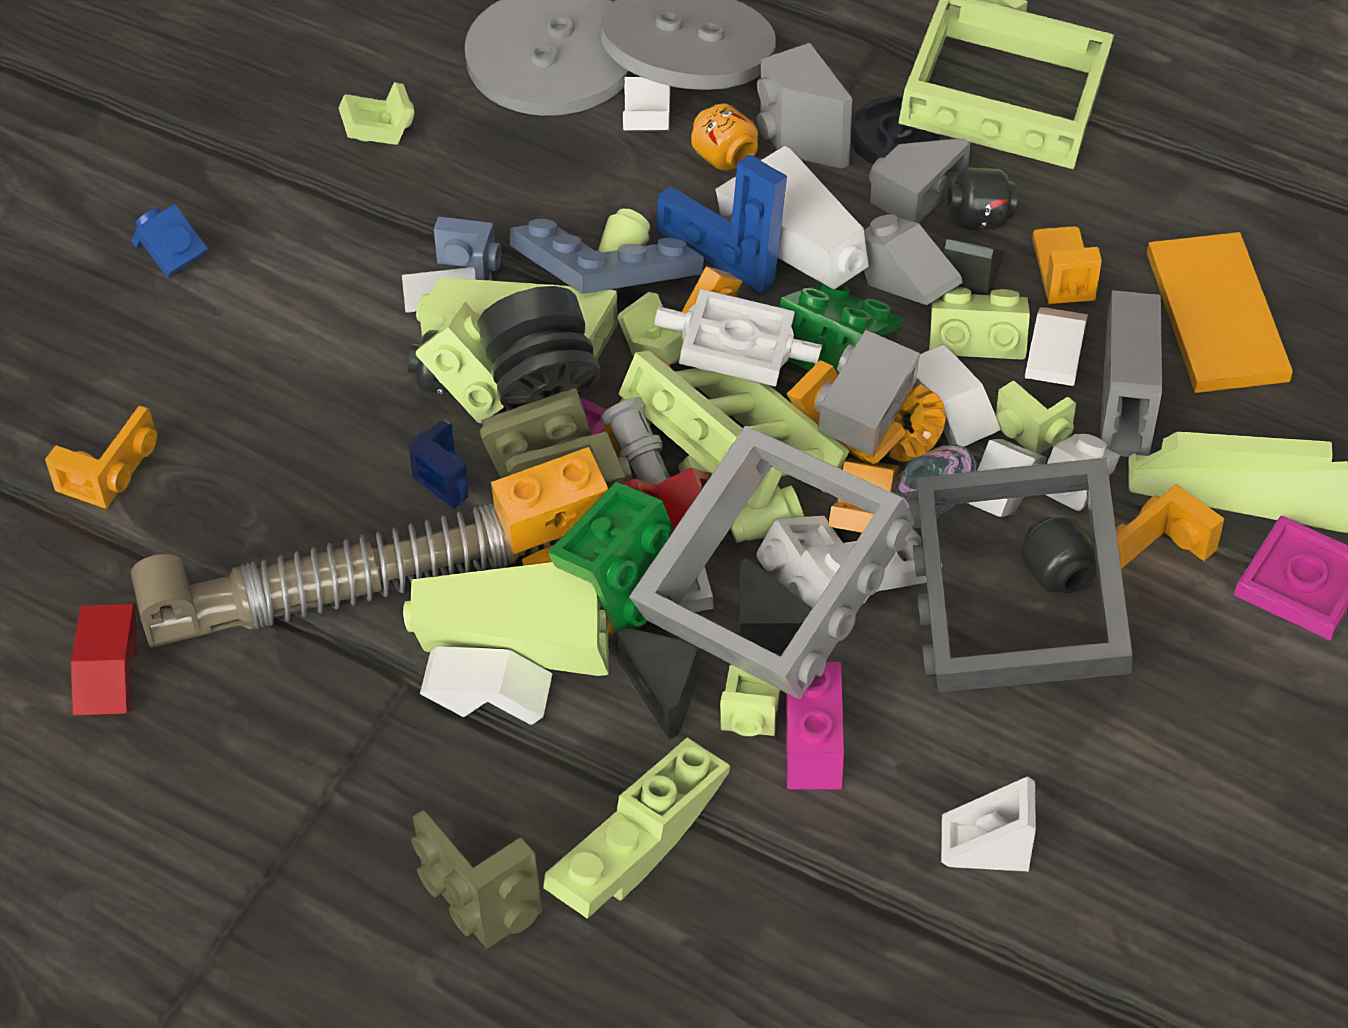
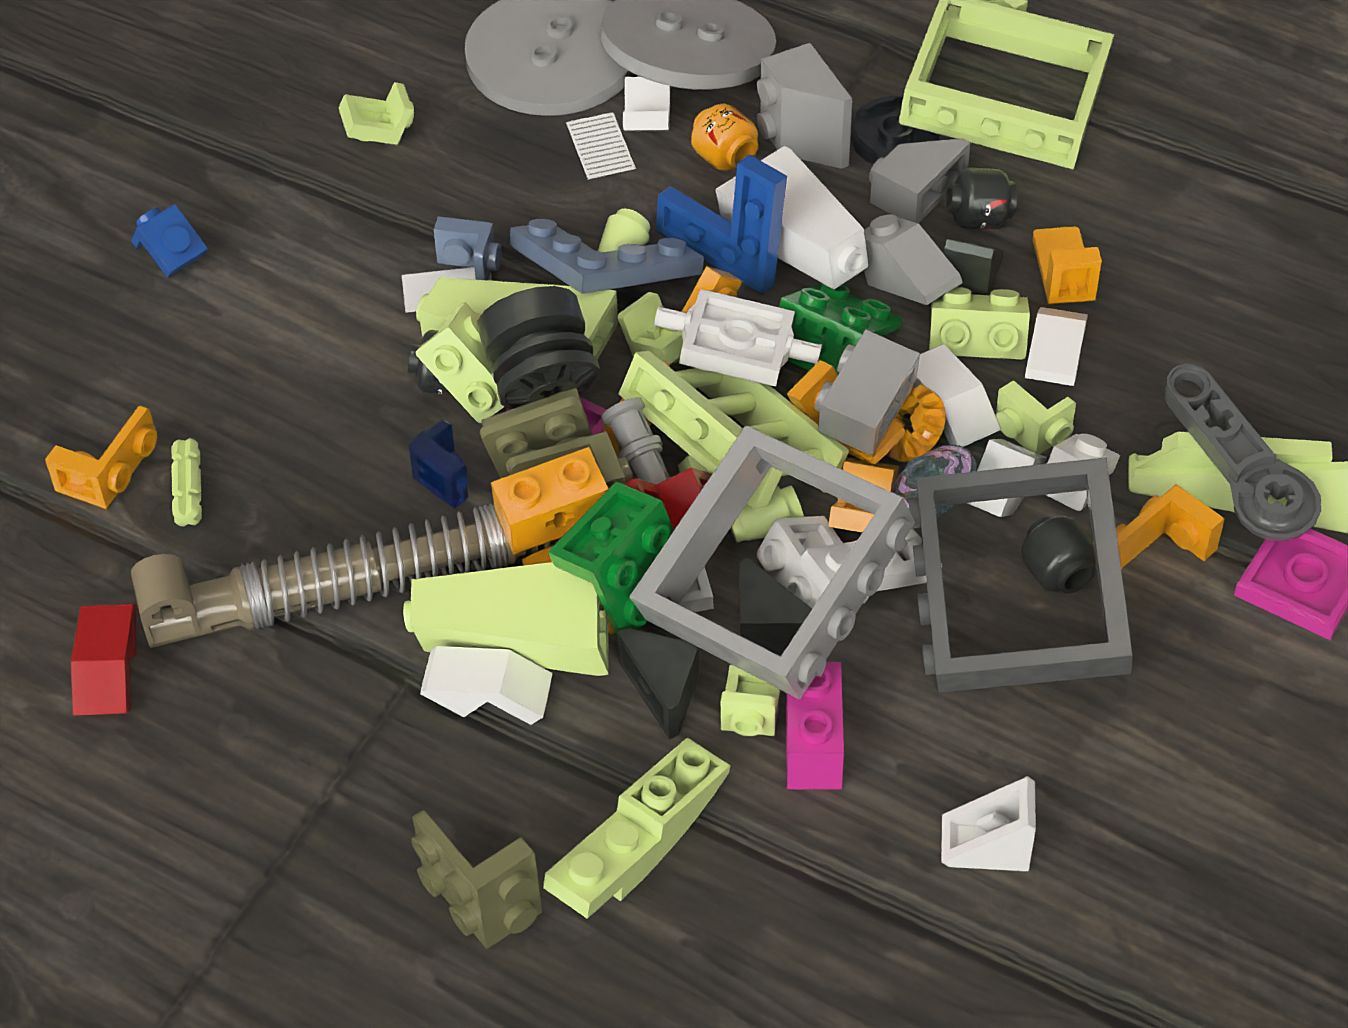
(186, 482): none -> yellowish green axle
(600, 145): none -> white sticker
(1131, 373): light grey slope -> none
(1218, 312): light orange tile -> none
(1244, 460): none -> dark grey beam

